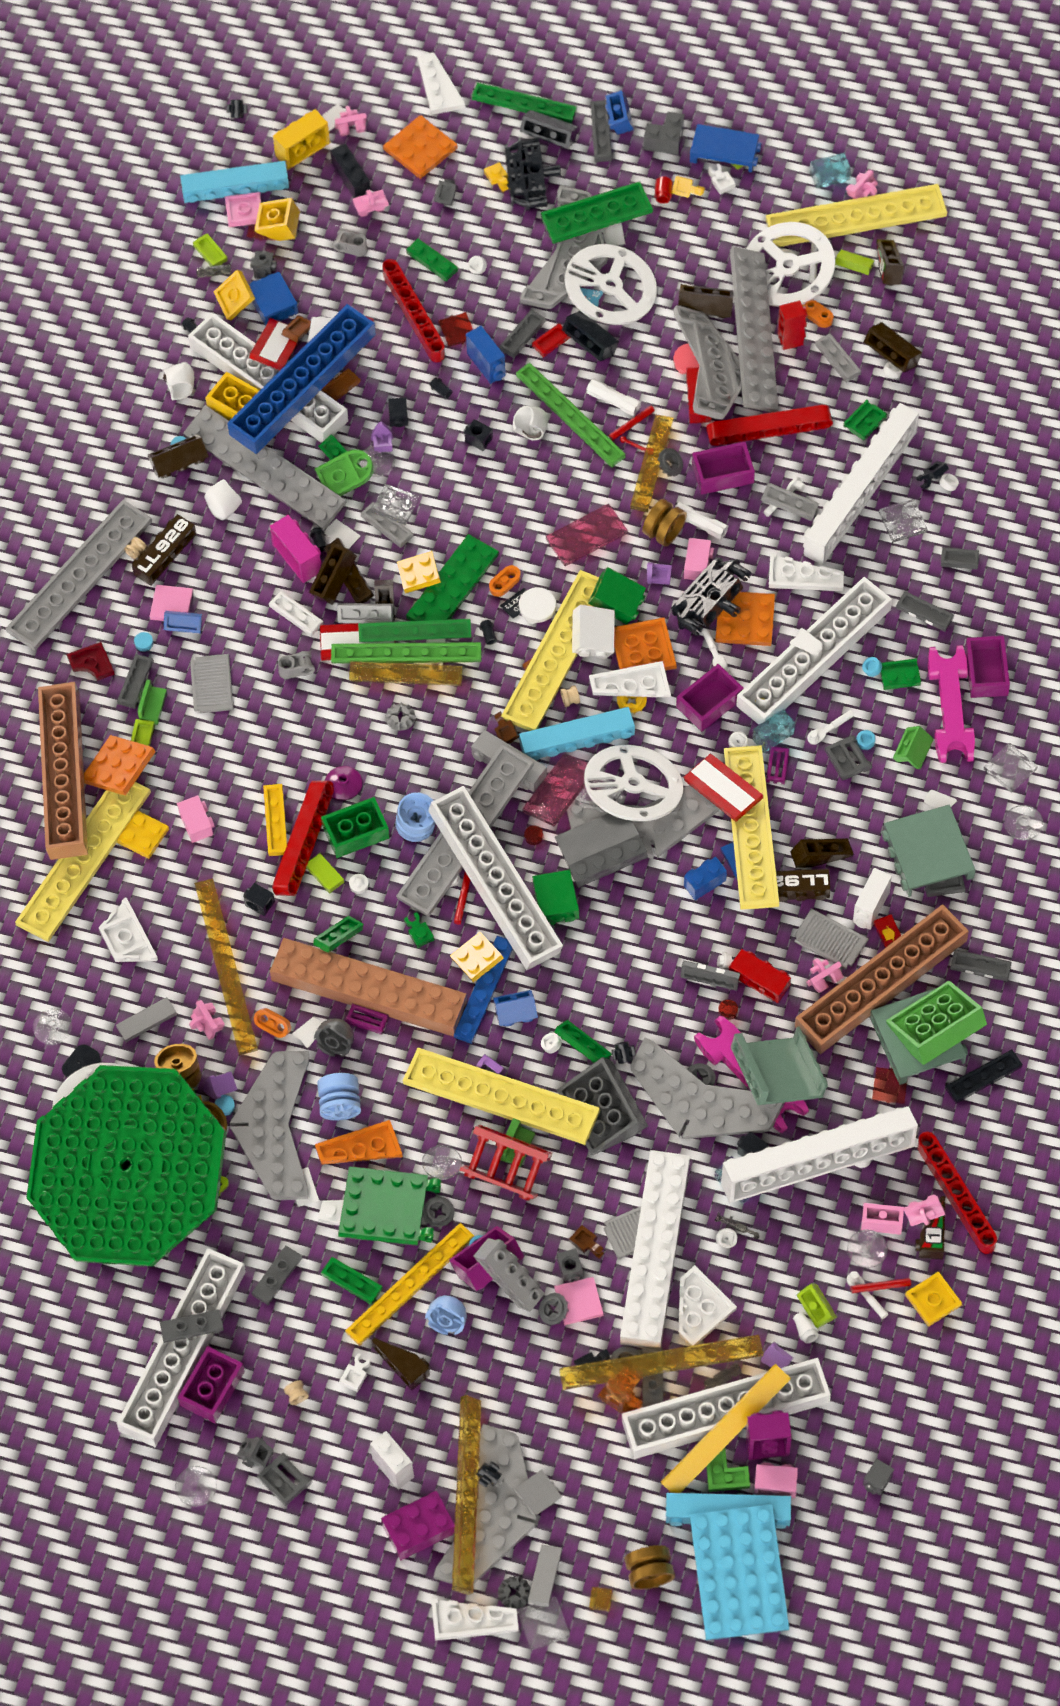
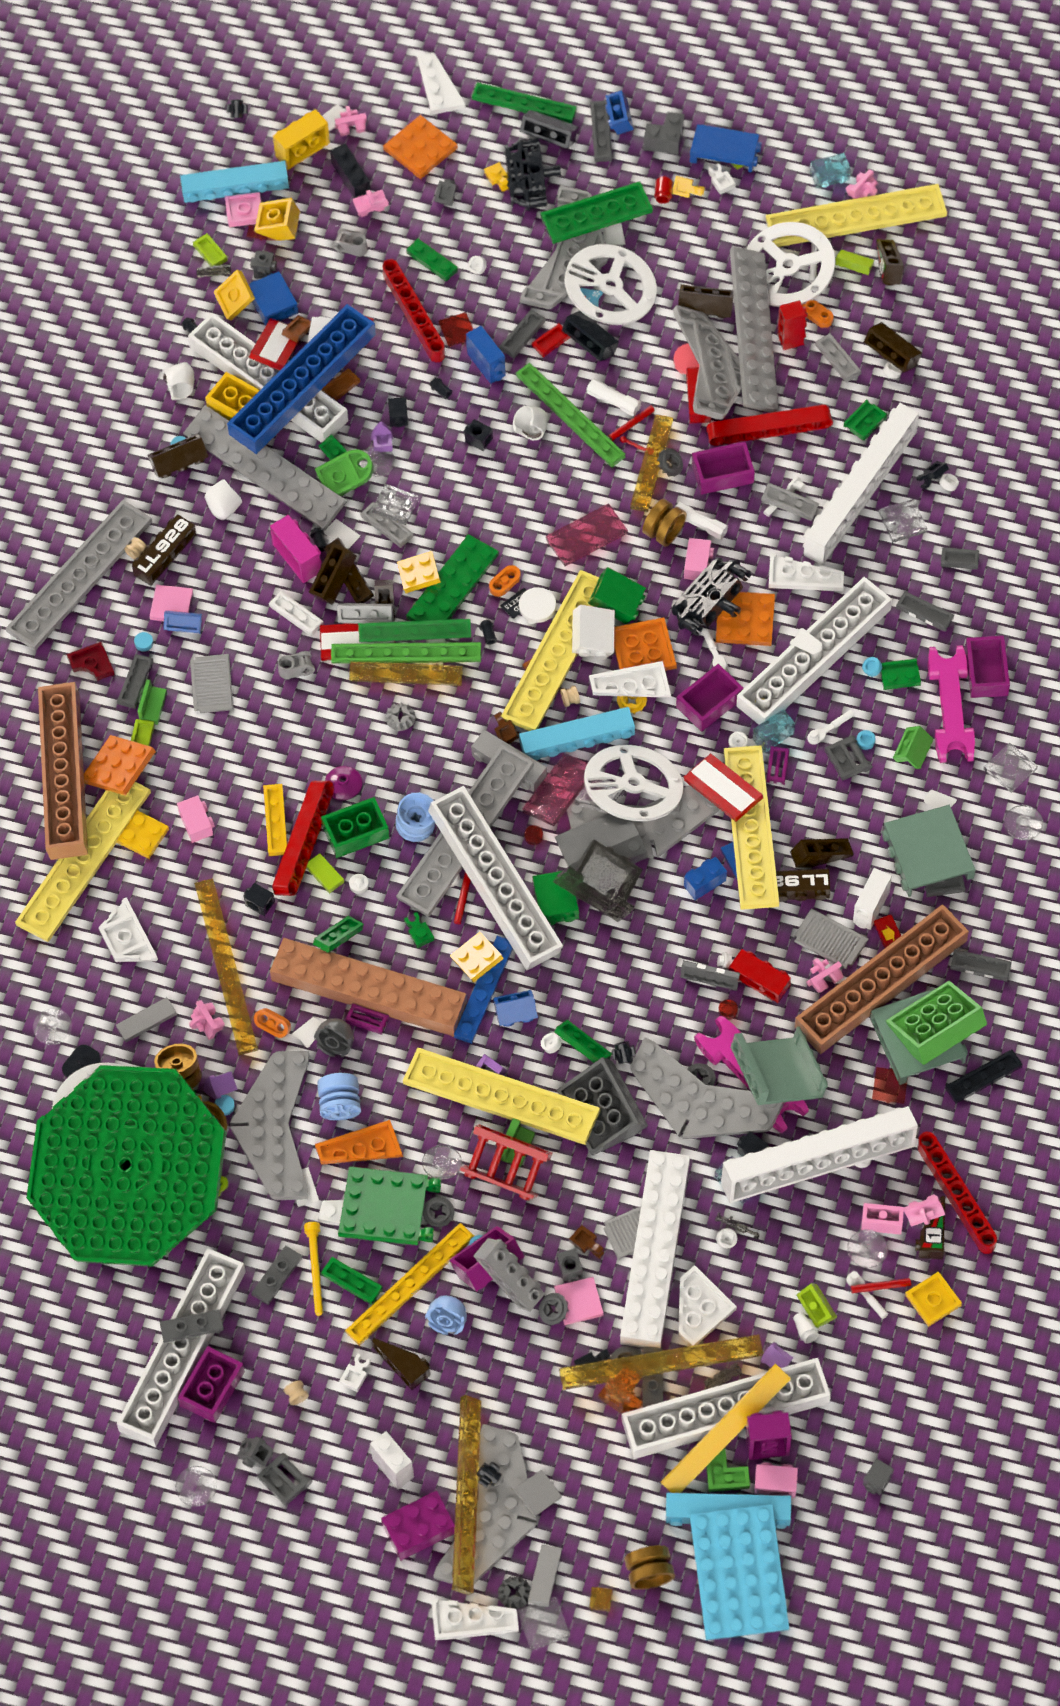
(312, 1230): none -> yellow piece
(602, 880): none -> clear smoke windscreen
(658, 573): medium lavender tile -> none

